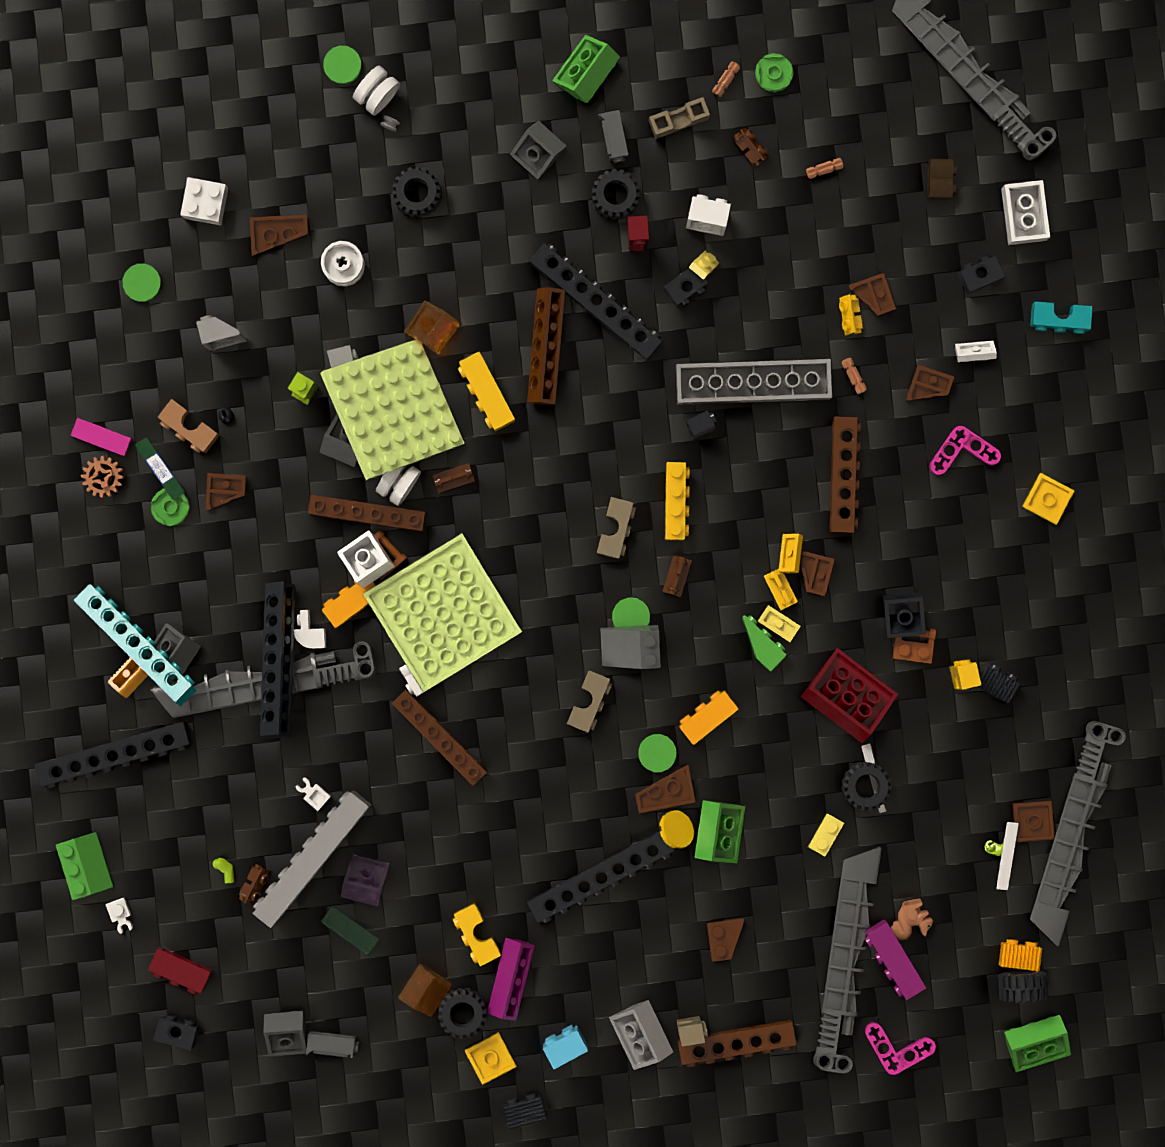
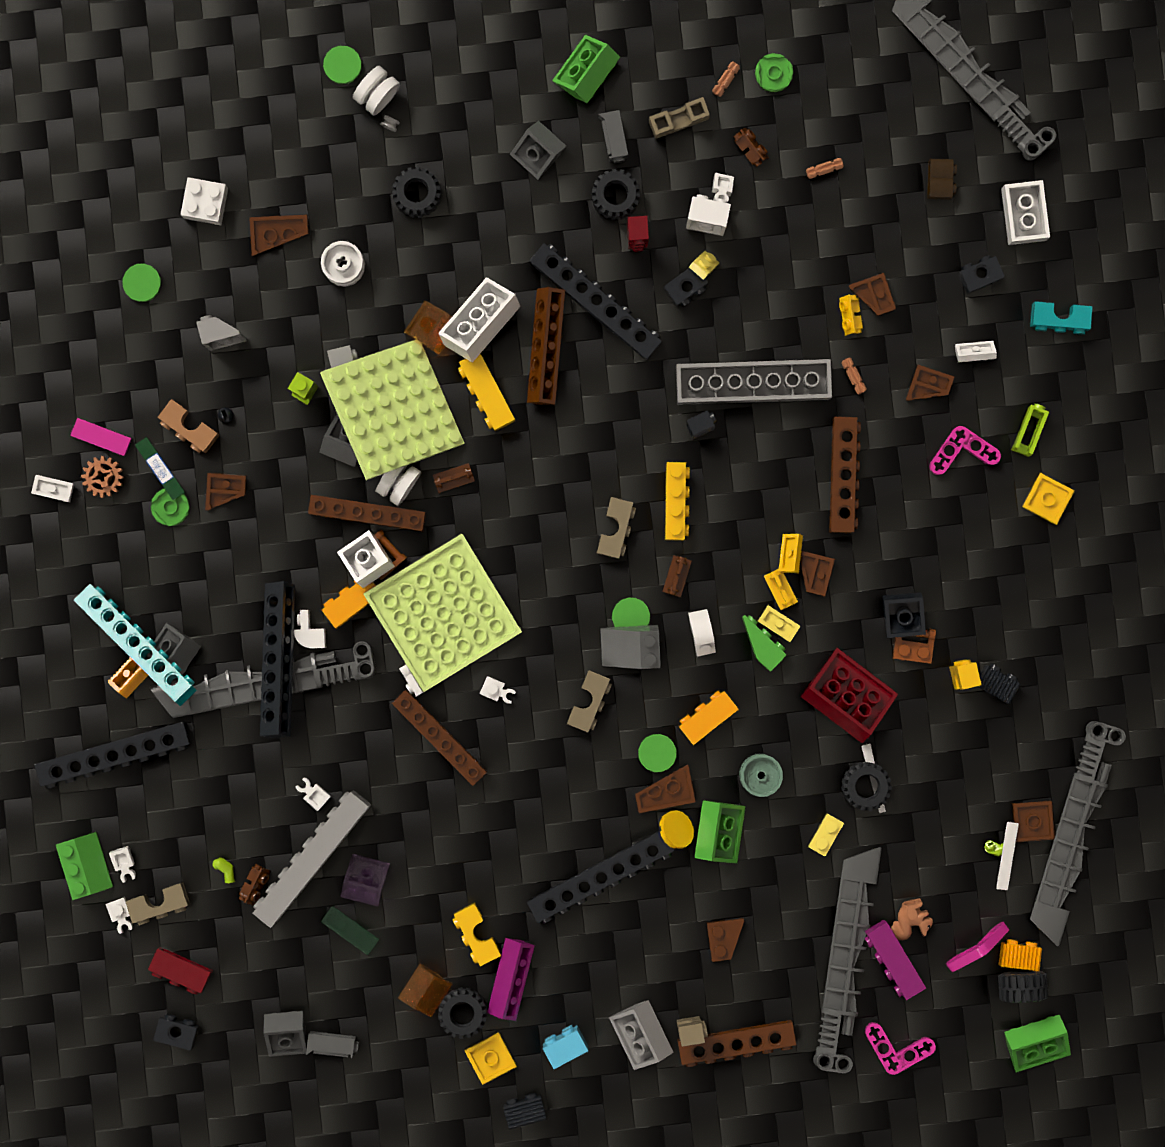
(52, 488): none -> white plate
(123, 860): none -> white plate
(174, 899): none -> dark tan arch
(479, 319): none -> white brick
(494, 688): none -> white plate
(702, 632): none -> white brick
(722, 186): none -> white plate
(749, 775): none -> sand green wheel
(980, 949): none -> dark pink beam
(1037, 411): none -> lime window

